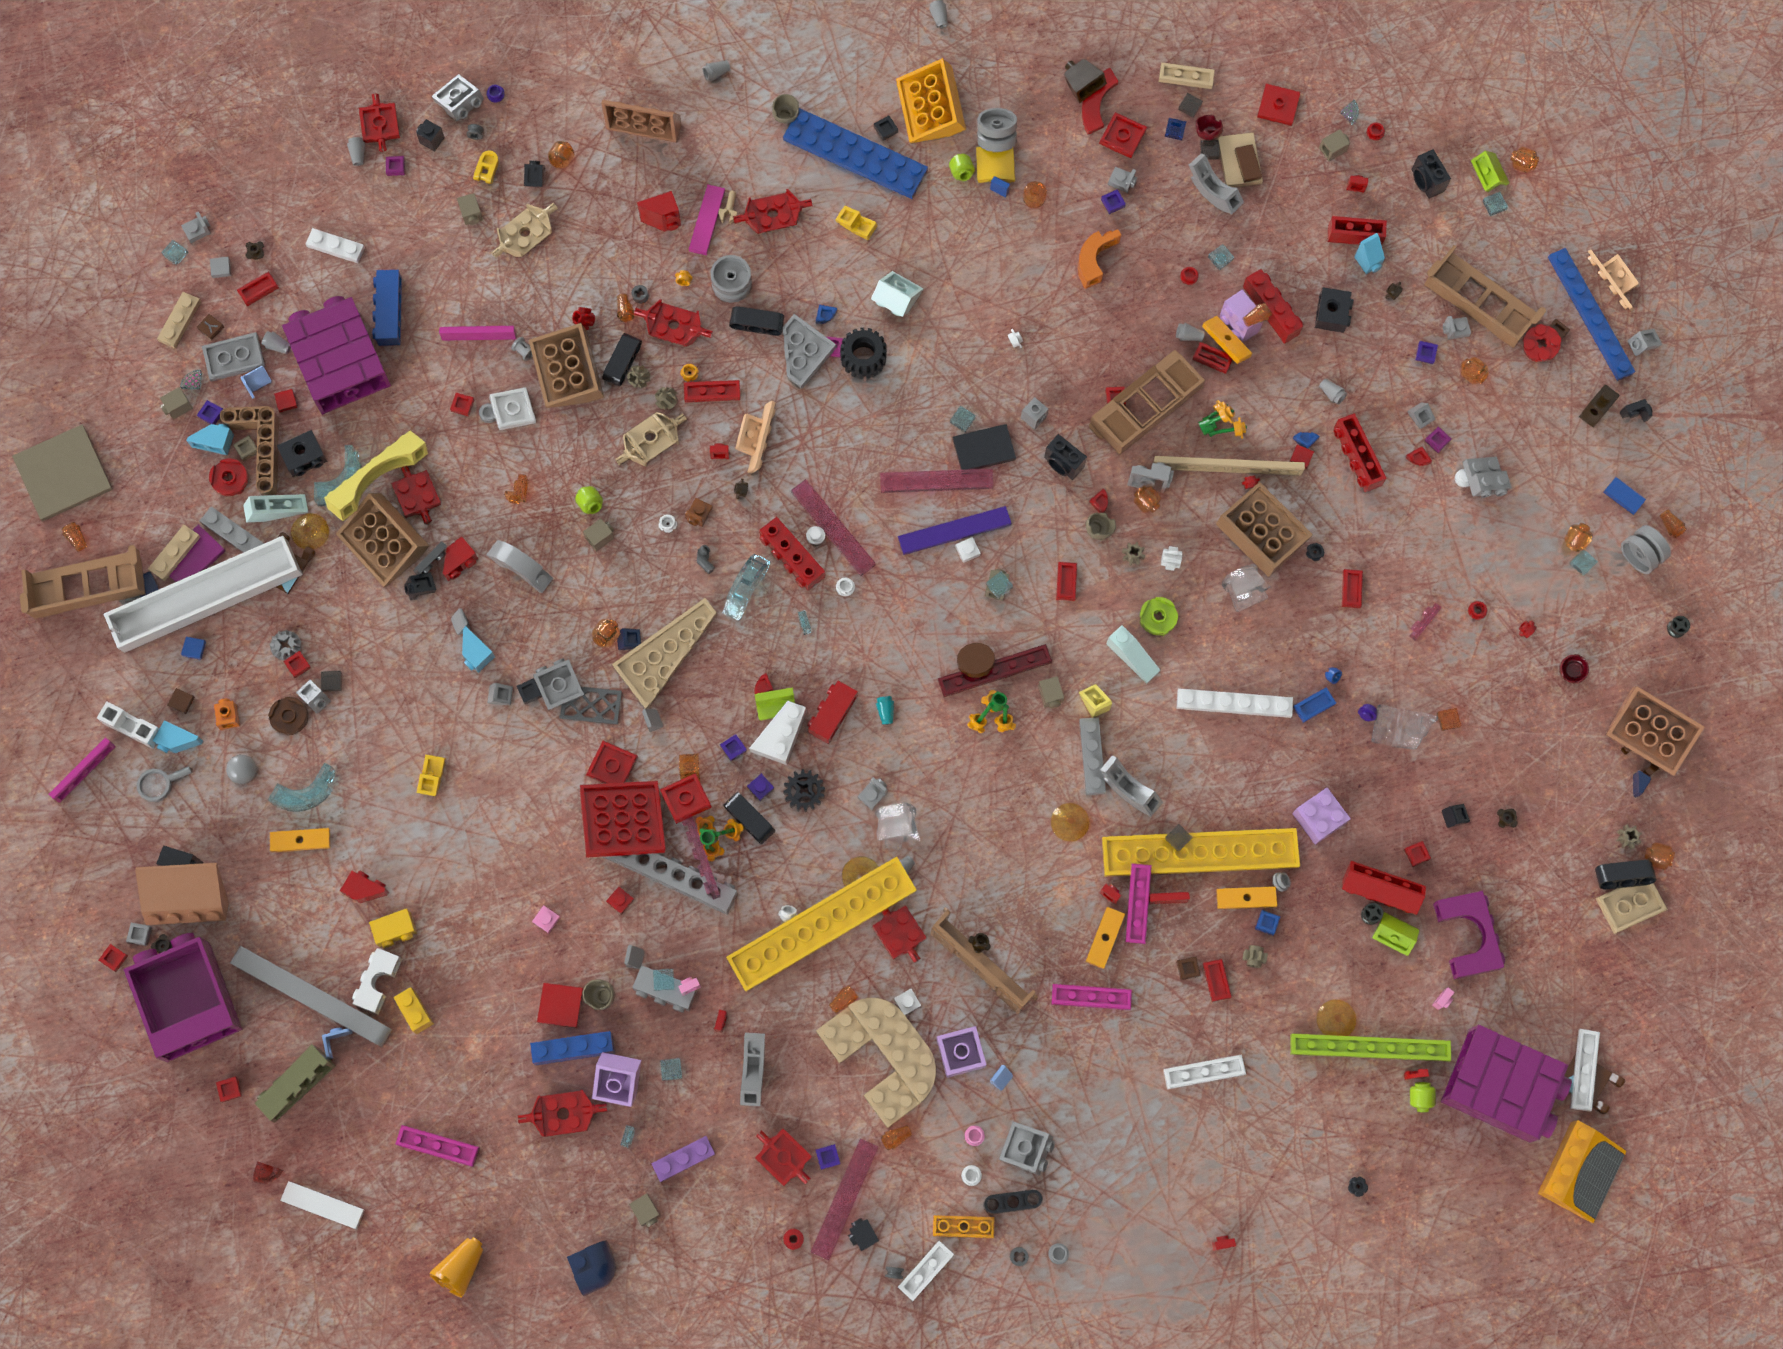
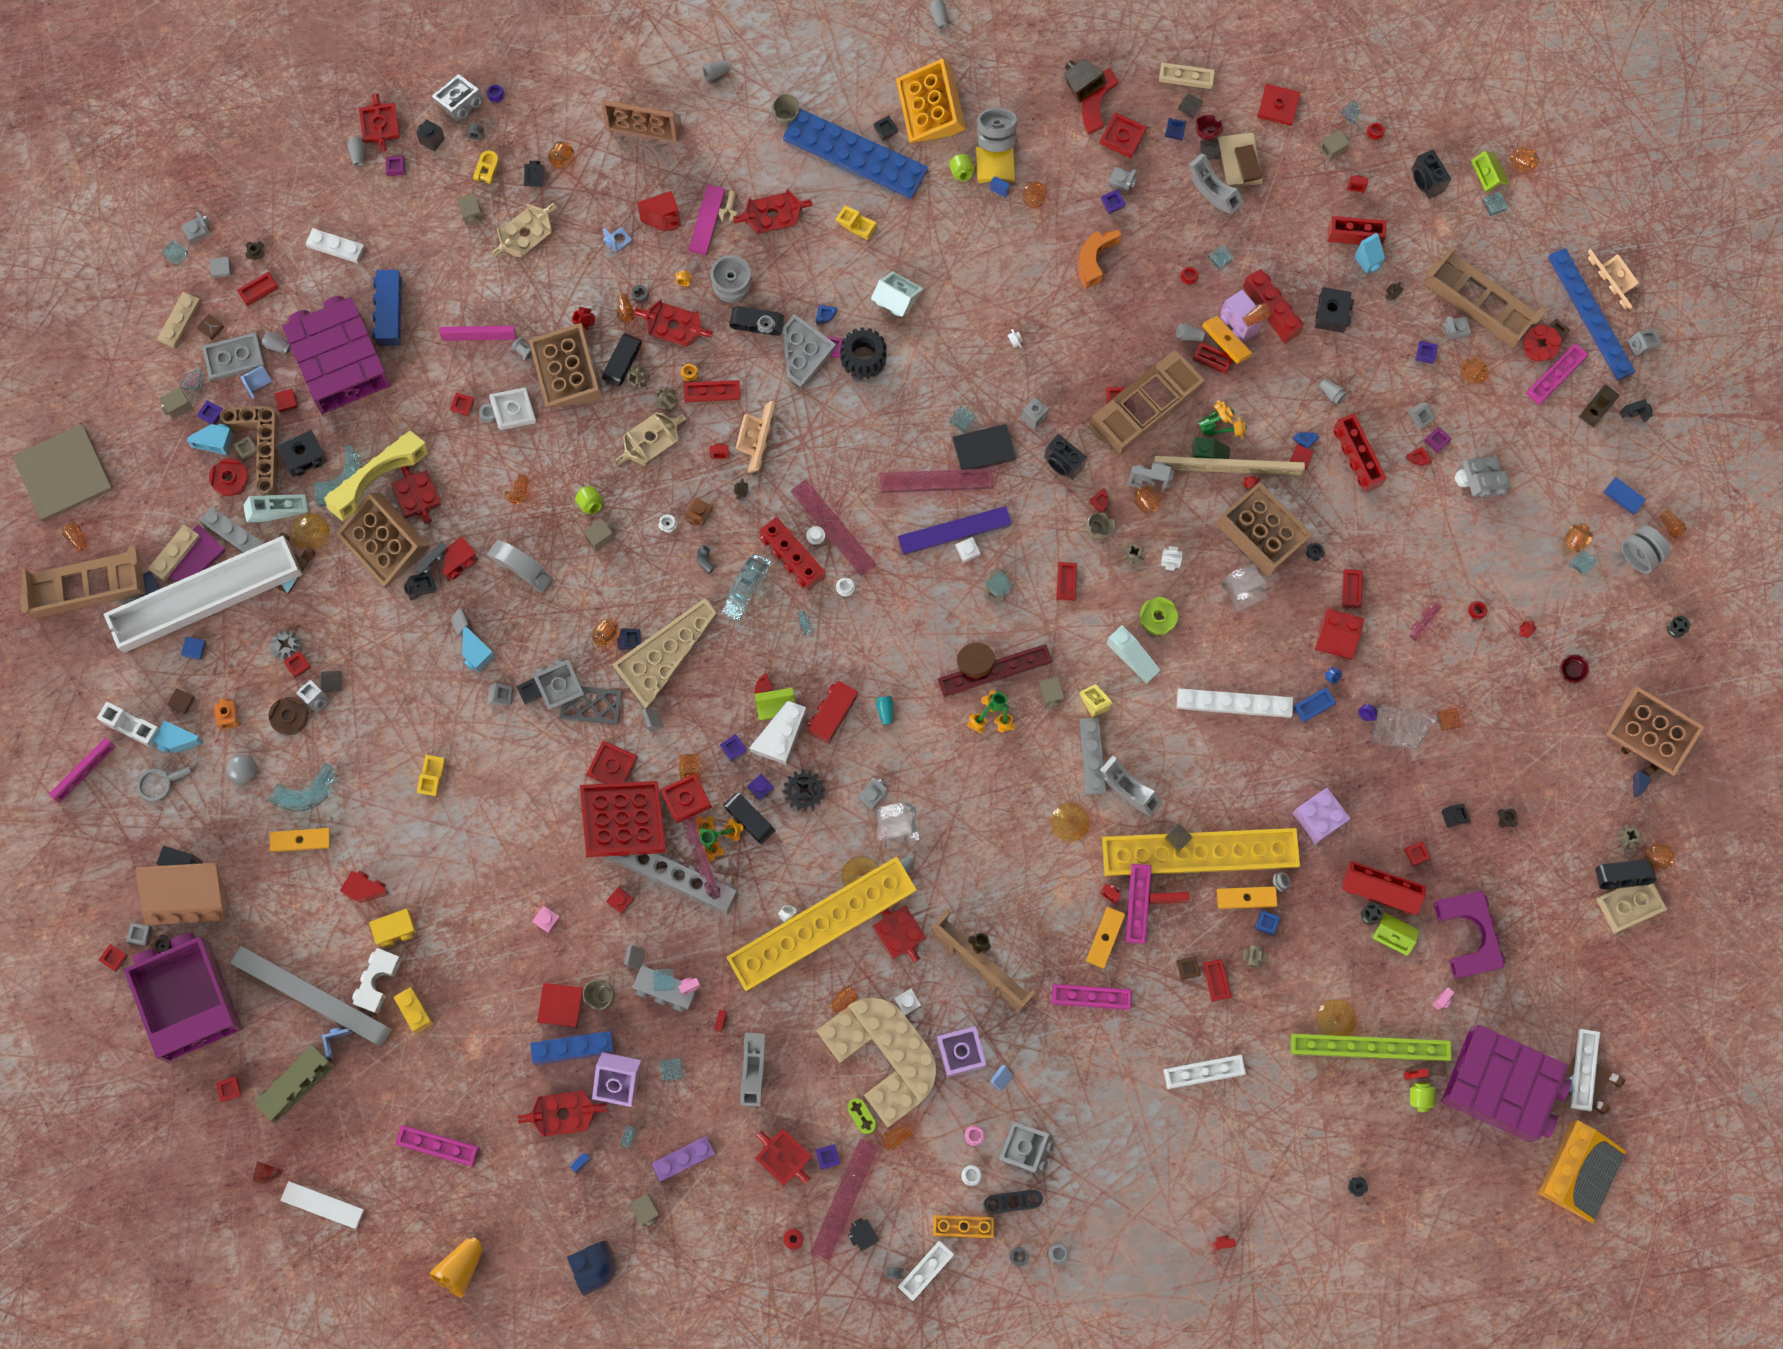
(580, 1162): none -> blue tile
(611, 242): none -> light blue bracket
(765, 320): none -> light grey plate
(865, 1113): none -> lime beam
(1209, 449): none -> dark green slope
(1339, 633): none -> red slope
(1557, 373): none -> dark pink tile

